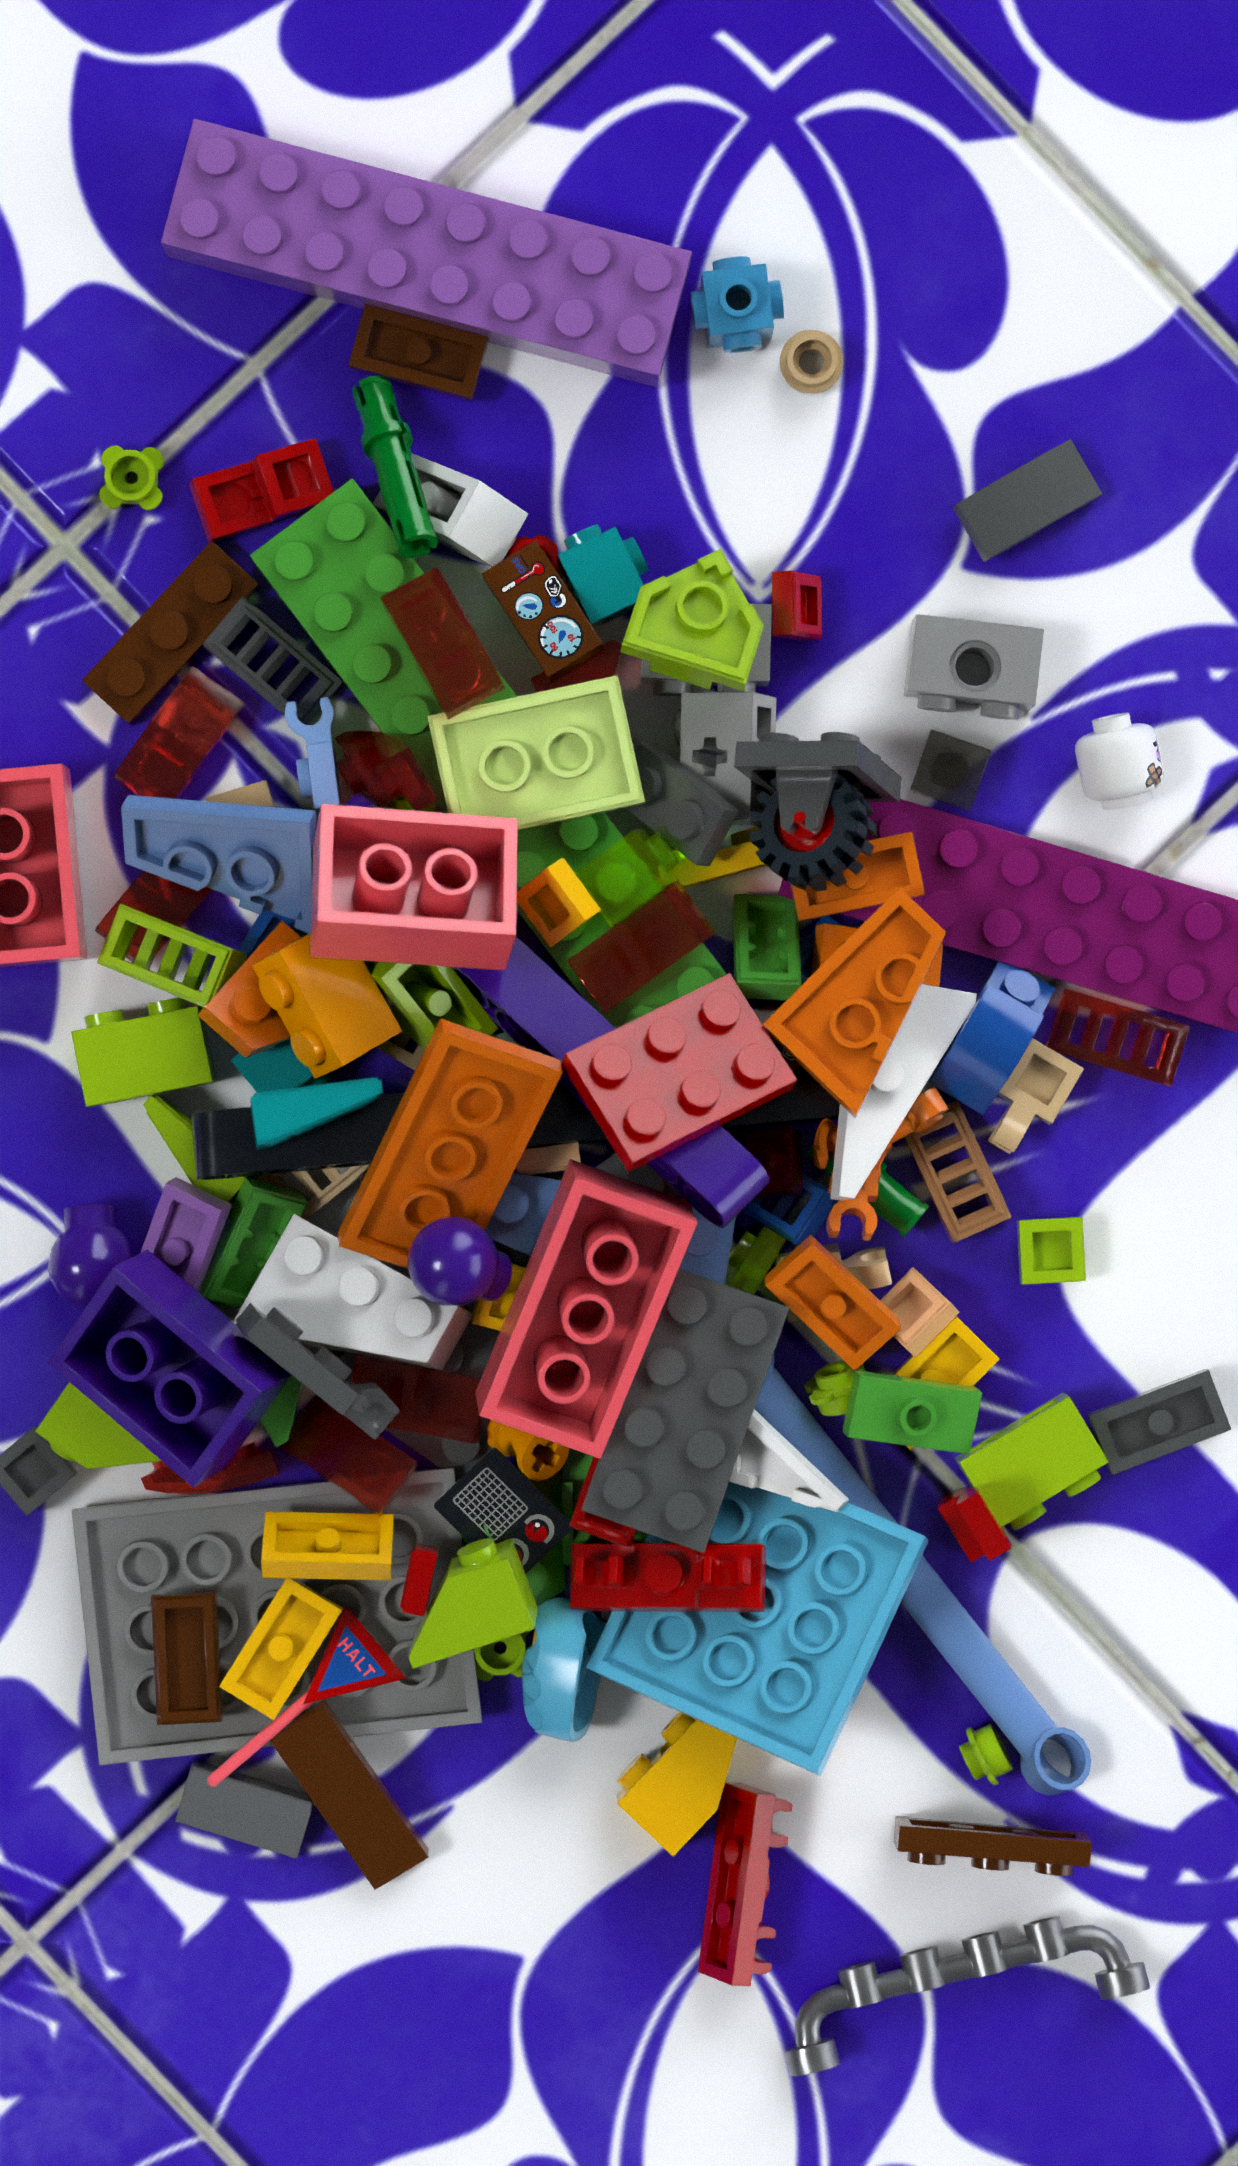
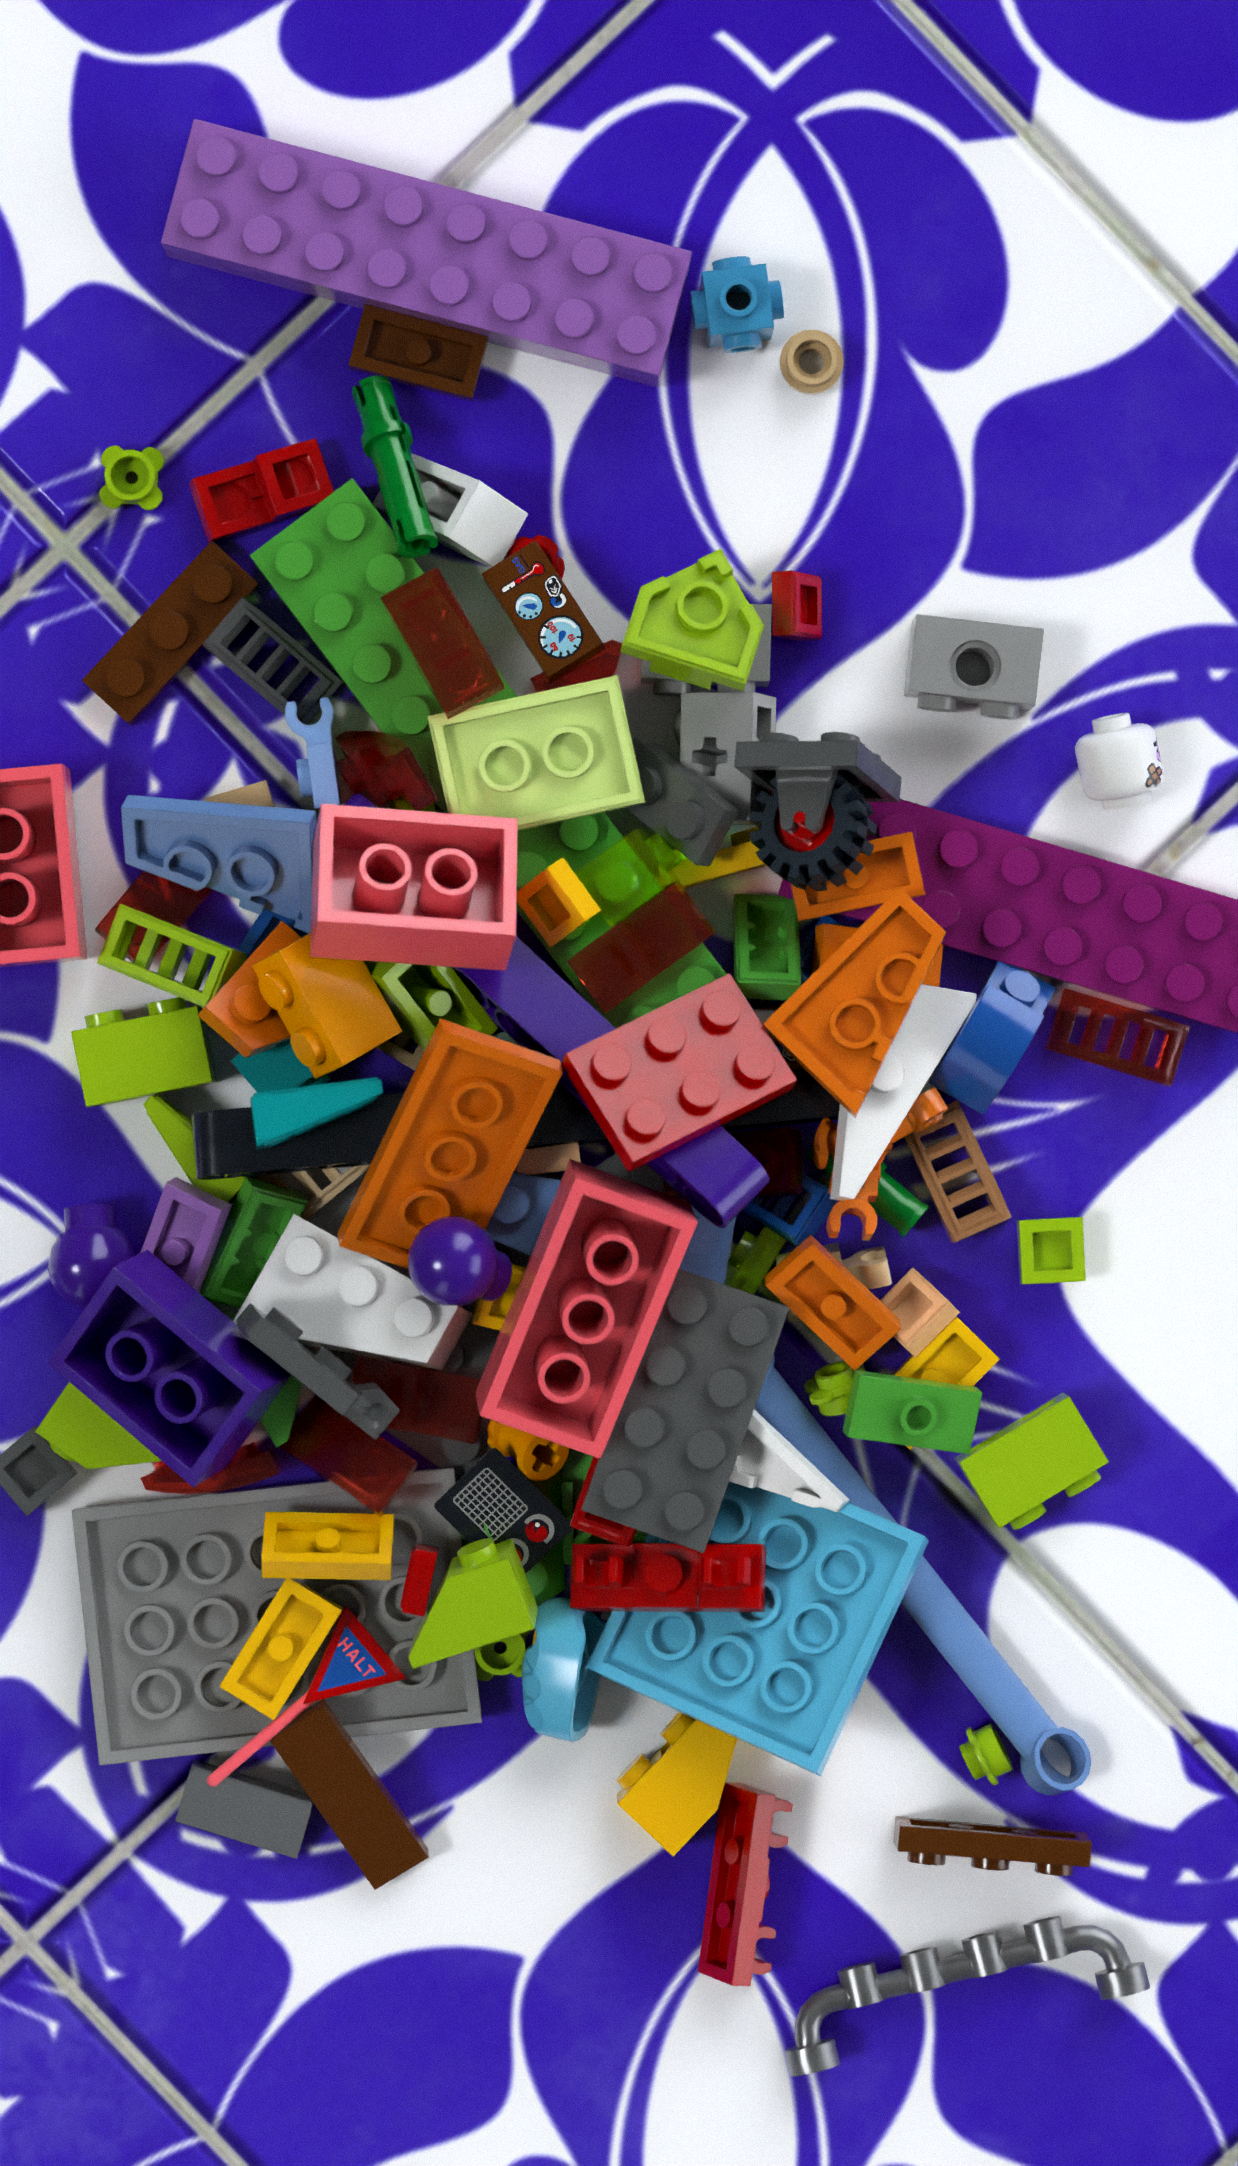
(179, 737): clear red slope -> none
(186, 1658): reddish brown tile -> none
(603, 573): teal brick -> none
(950, 770): clear smoke plate -> none
(973, 1524): red slope -> none
(1027, 500): dark grey slope -> none
(1034, 1089): tan plate -> none
(1159, 1421): dark grey plate -> none

